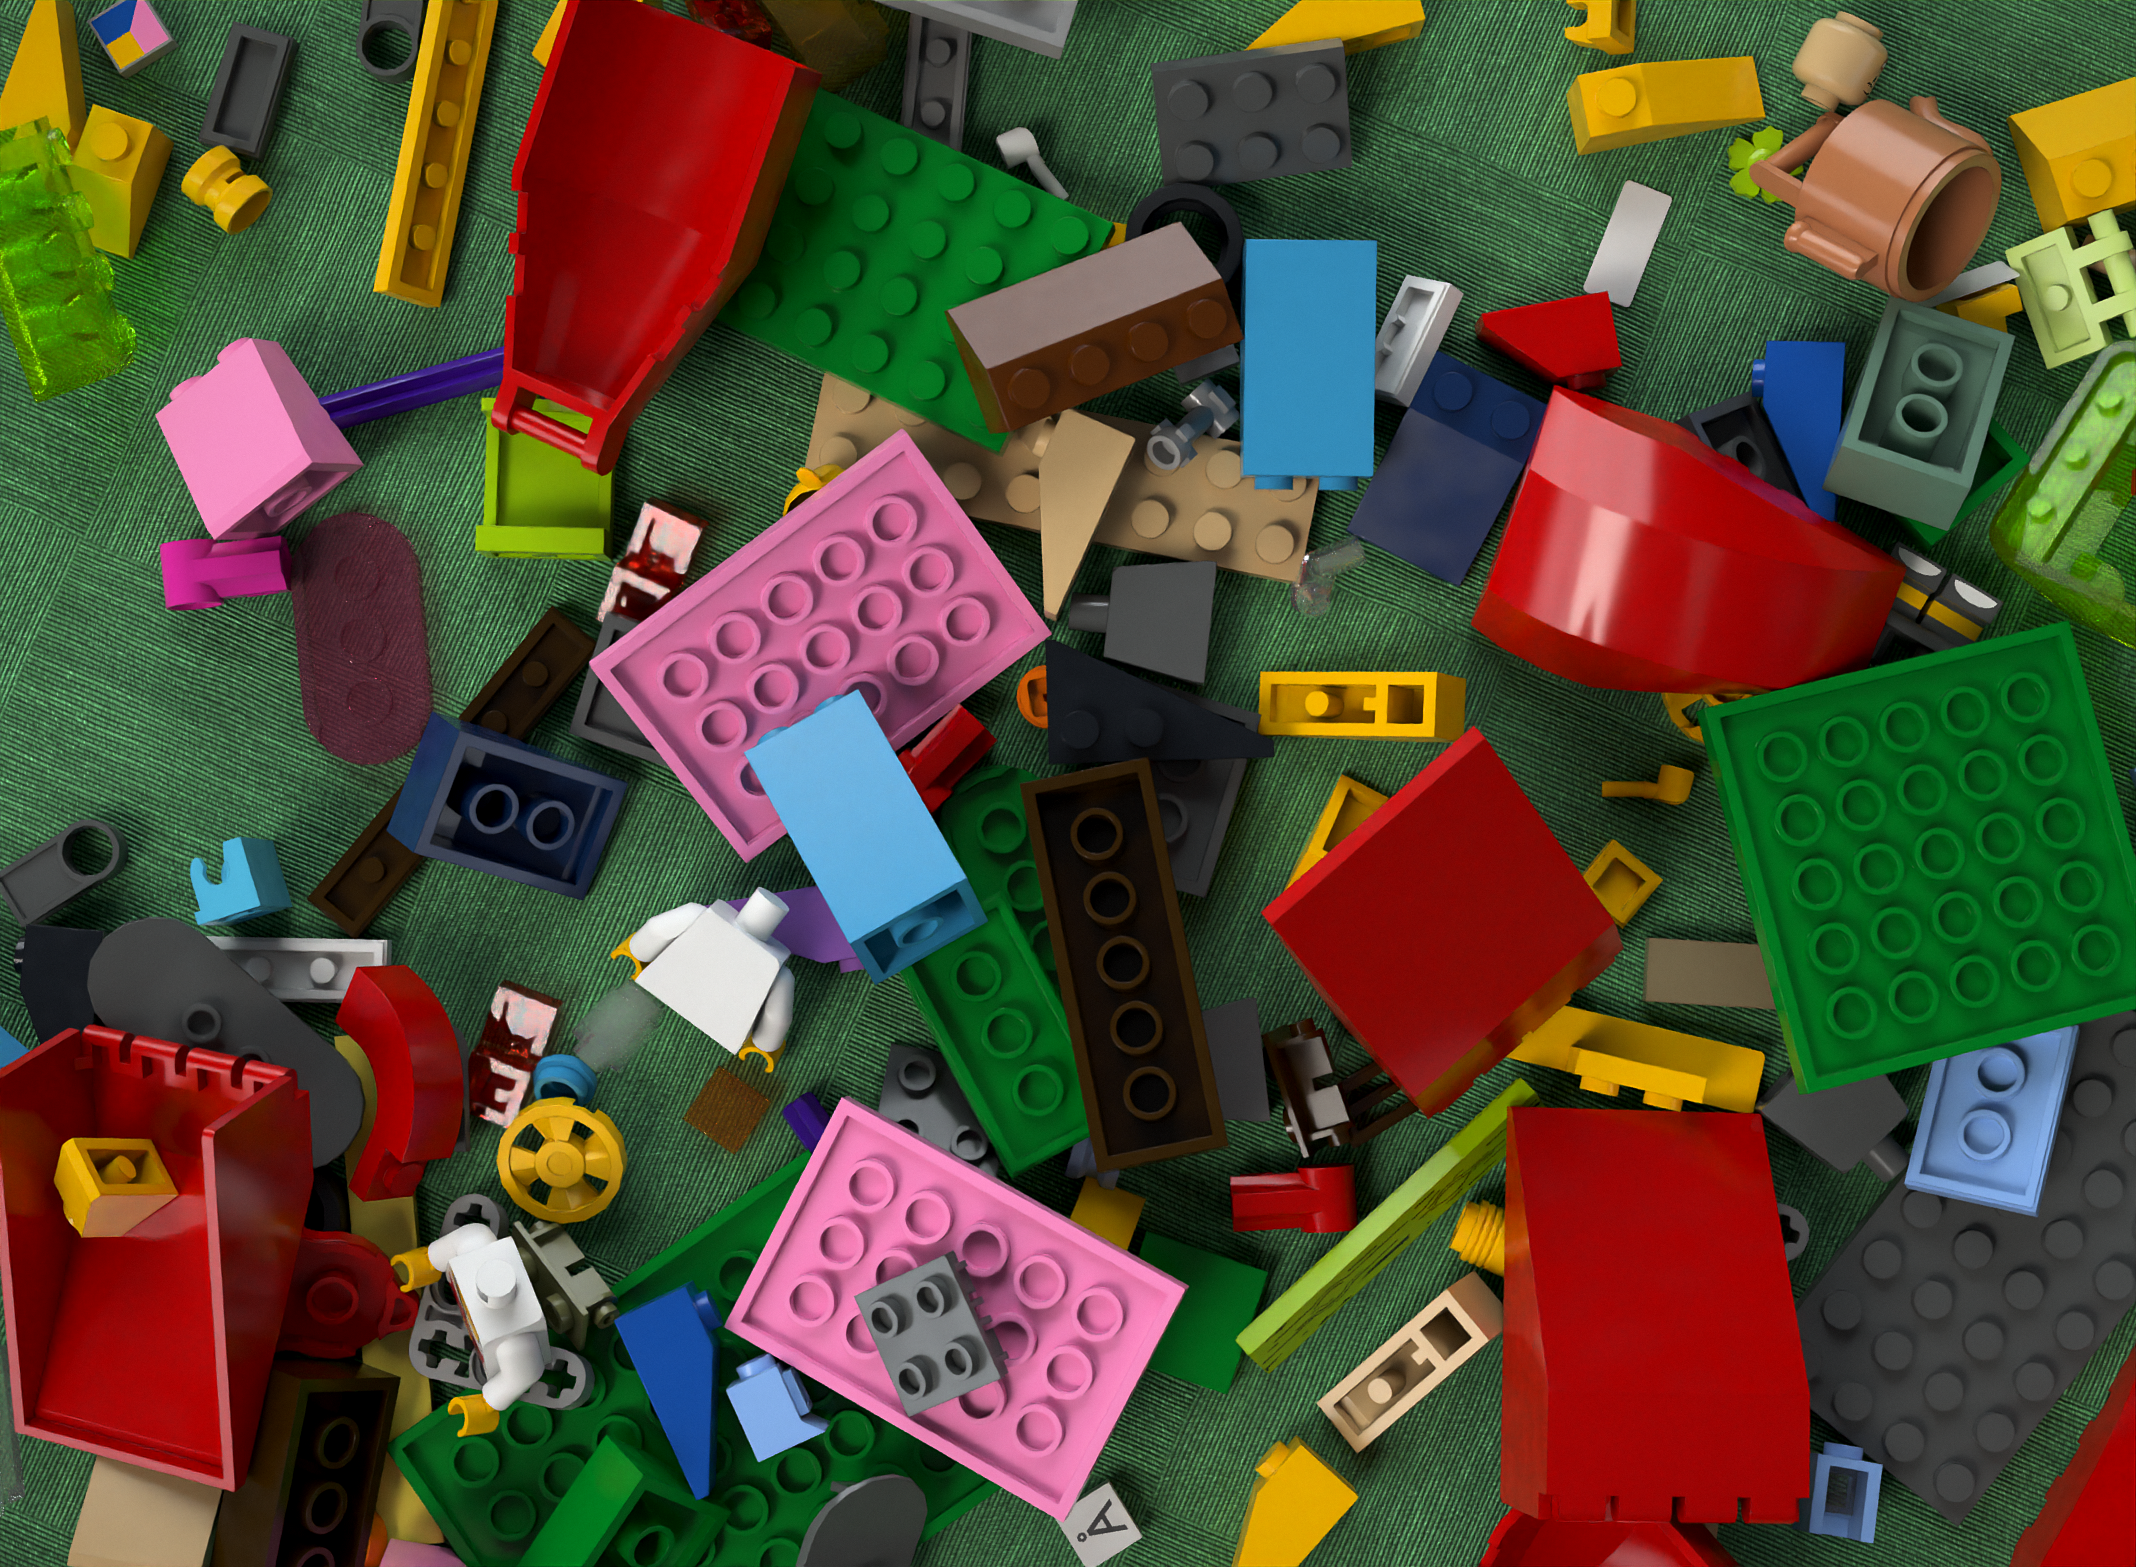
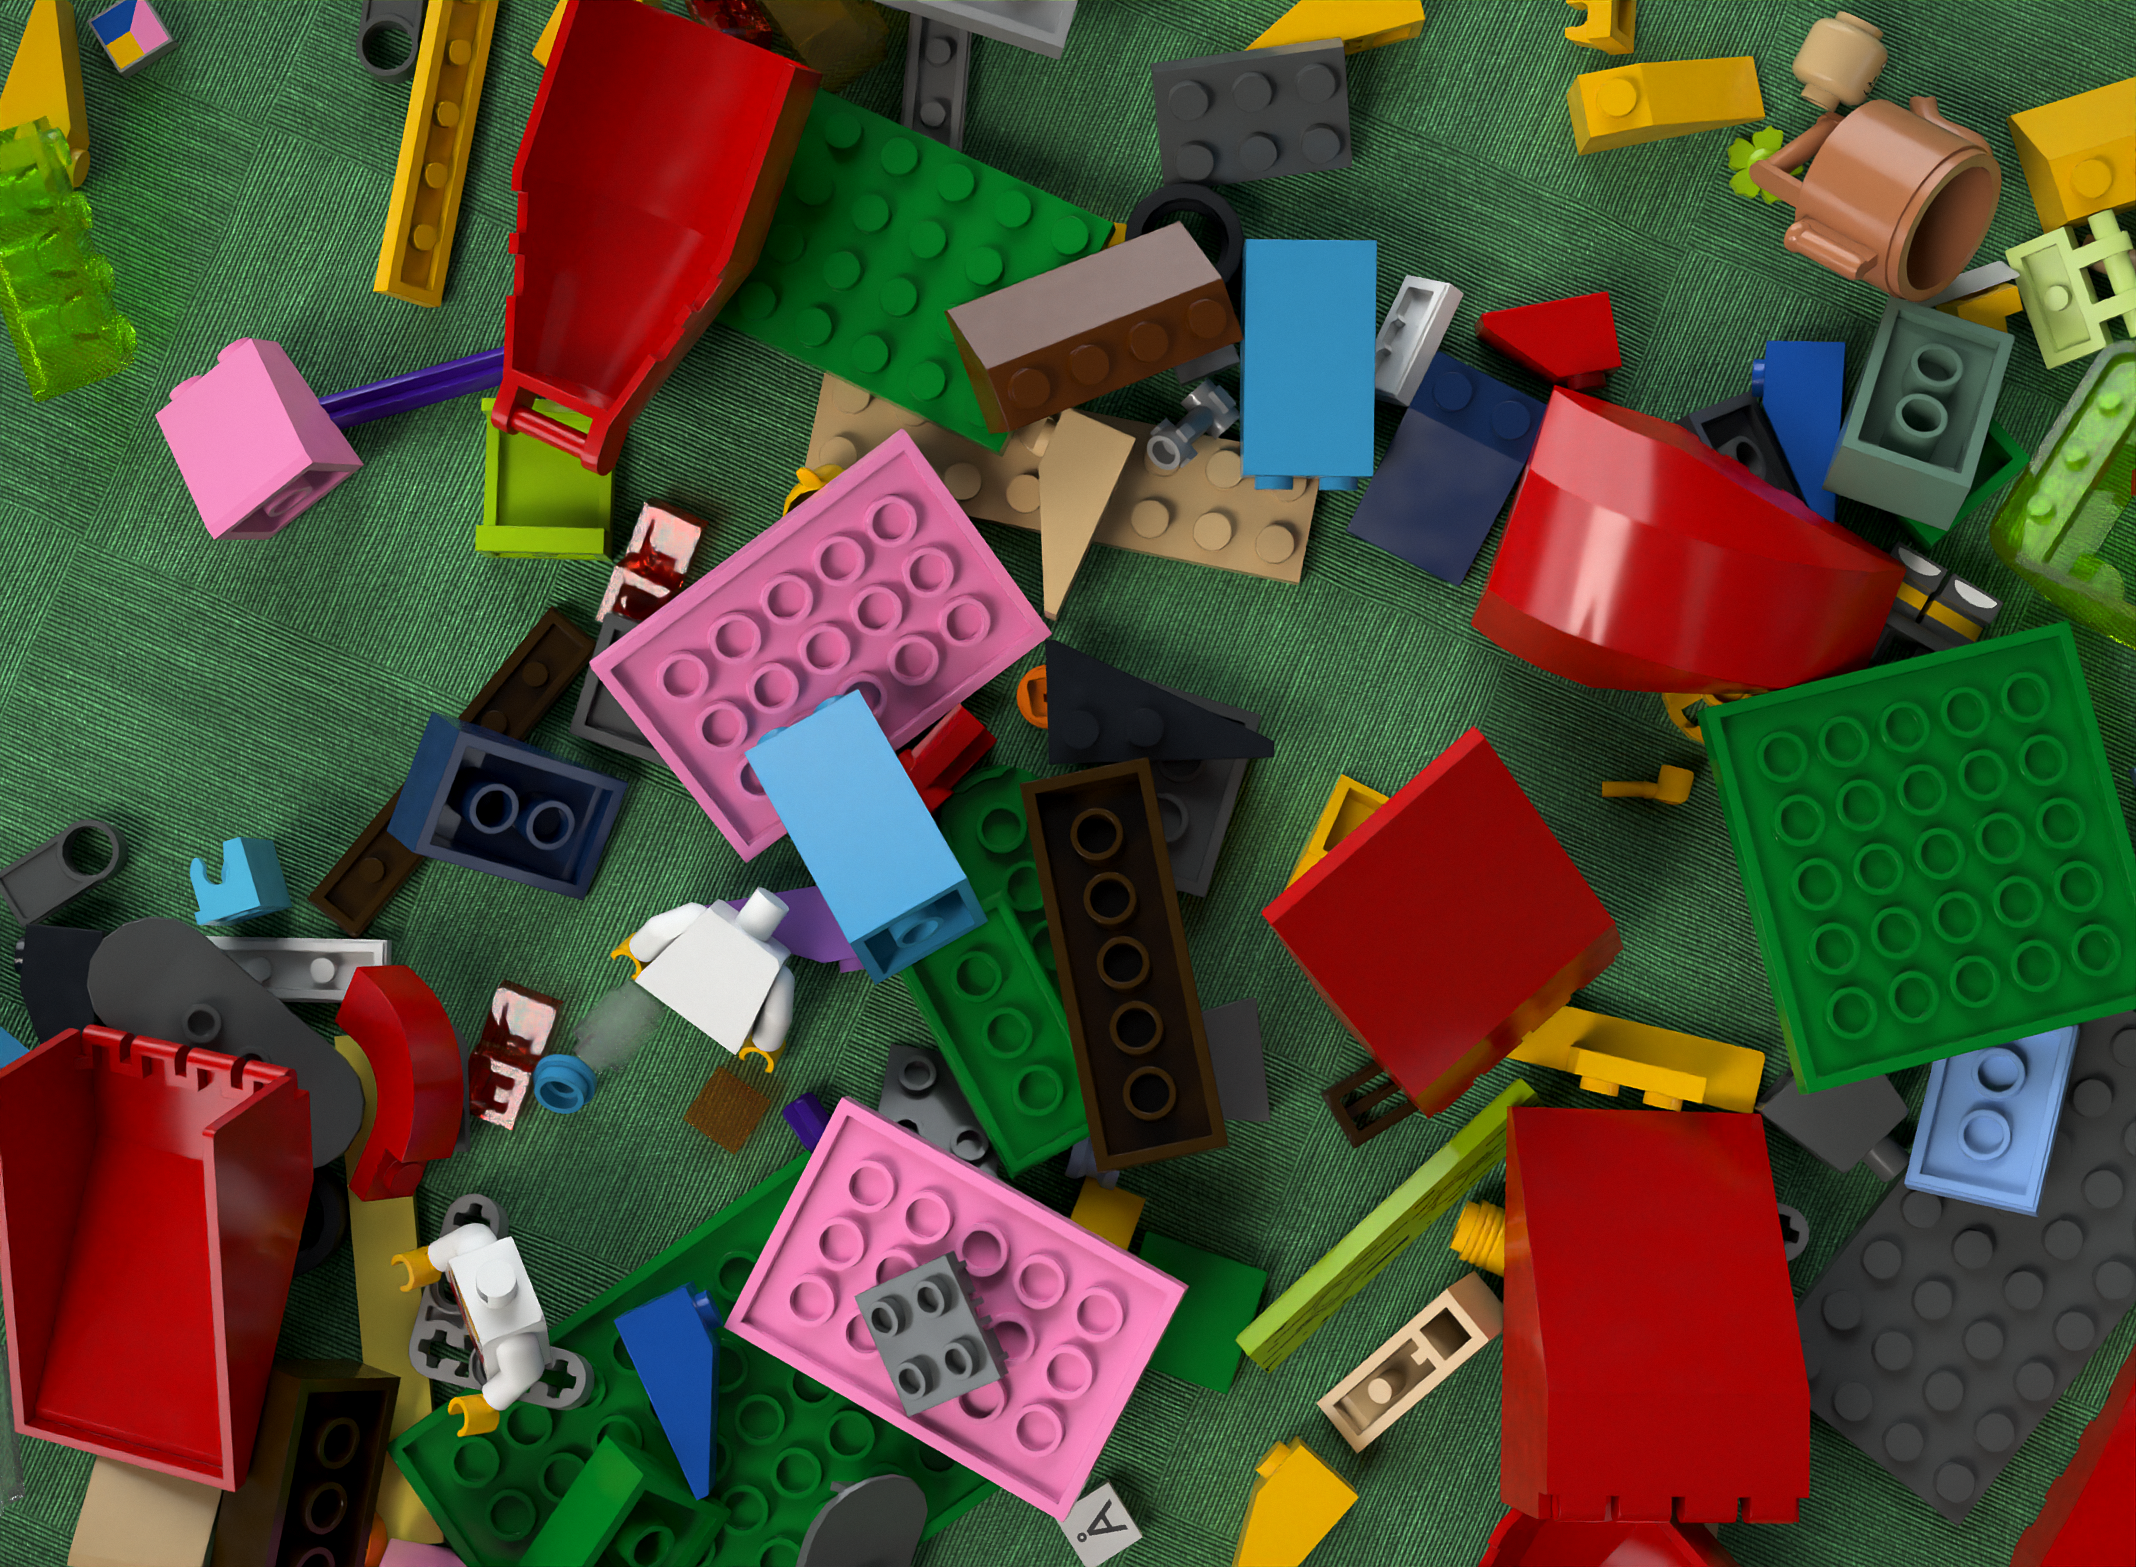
(111, 1184): yellow slope -> none
(119, 173): yellow slope -> none
(208, 572): dark pink piece -> none
(226, 190): yellow wheel -> none
(248, 91): dark grey tile -> none
(342, 1296): red tile -> none
(362, 639): clear pink tile -> none
(563, 1160): yellow piece -> none
(567, 1301): olive hinge -> none
(773, 1406): light blue window -> none
(1019, 147): white hand -> none
(1153, 619): dark grey torso -> none
(1311, 1114): dark brown hinge -> none
(1312, 1198): red piece -> none
(1318, 572): clear arm -> none
(1363, 705): yellow slope -> none
(1620, 882): yellow tile -> none
(1627, 242): white sticker -> none
(1705, 974): dark tan tile -> none
(1841, 1494): light blue window -> none

